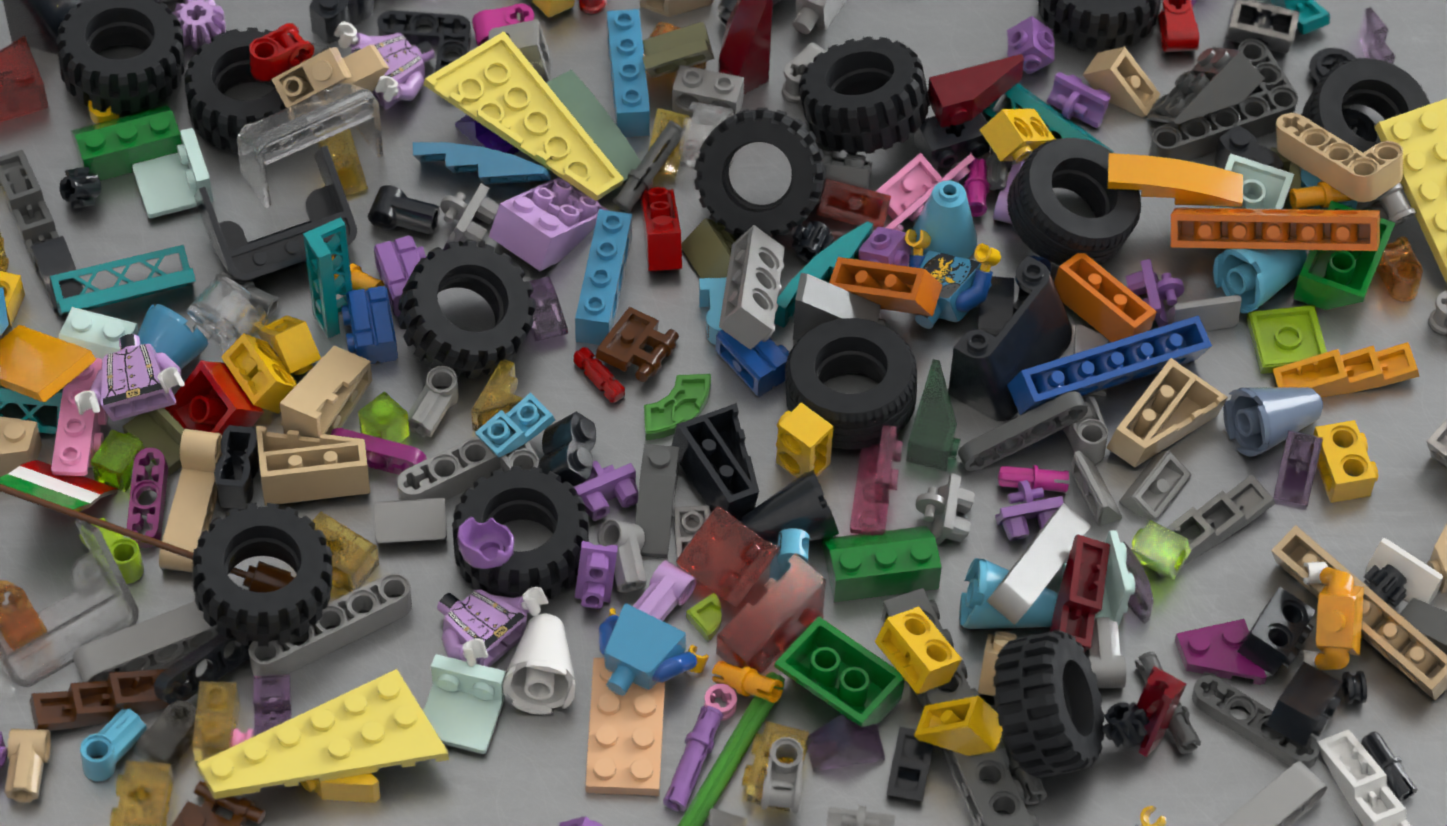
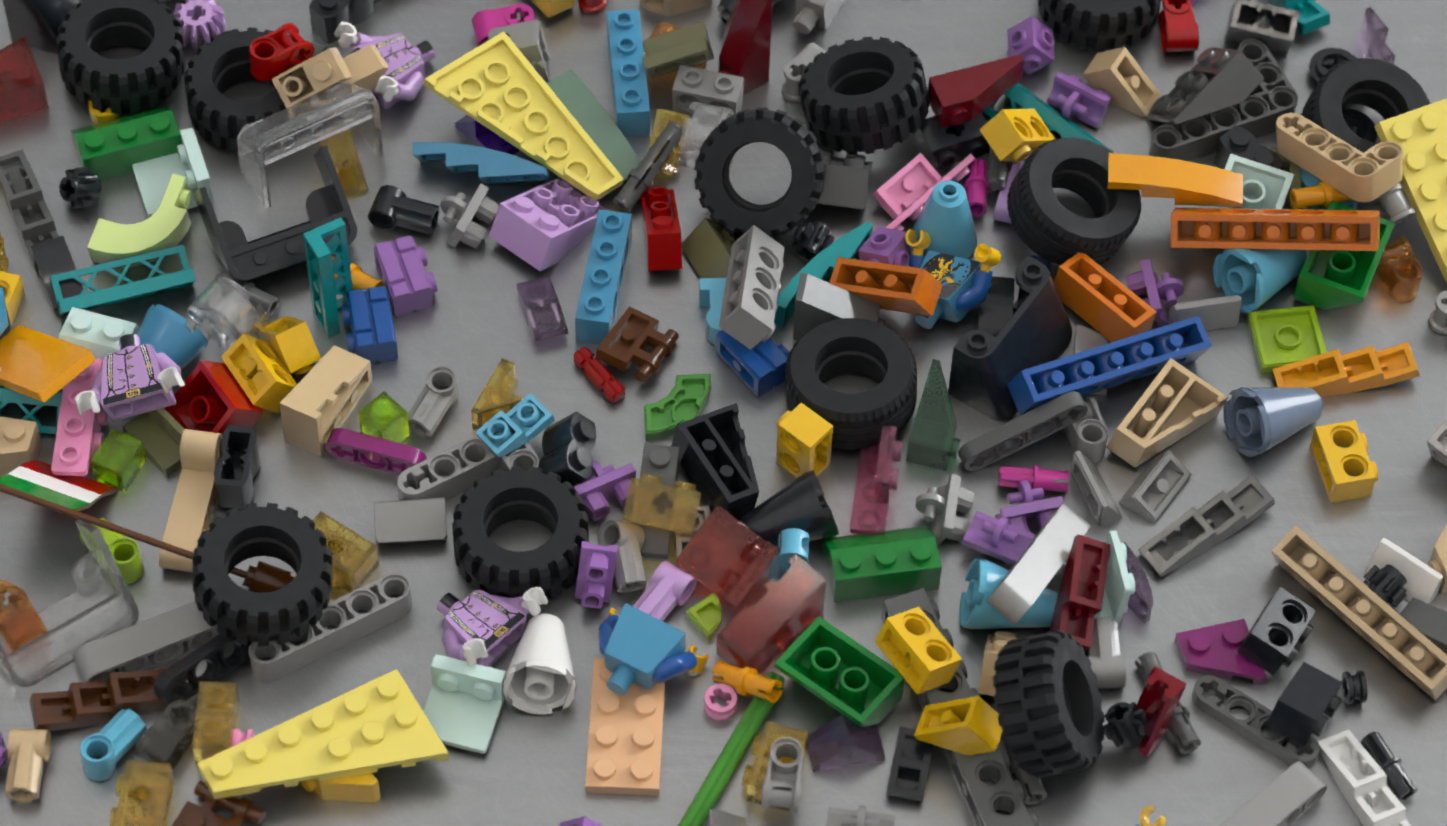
(140, 484): magenta beam -> none
(160, 231): none -> yellowish green arch
(271, 701): clear purple slope -> none
(309, 467): tan wedge -> none
(446, 41): black beam -> none
(480, 272): black tyre -> none
(485, 544): medium lavender hair -> none
(678, 519): none -> clear yellow brick
(698, 745): medium lavender pin -> none
(853, 204): clear red slope -> none
(997, 538): none -> medium lavender hips
(1160, 549): clear neon green brick -> none
(1297, 467): clear purple slope -> none
(1337, 617): light orange torso -> none

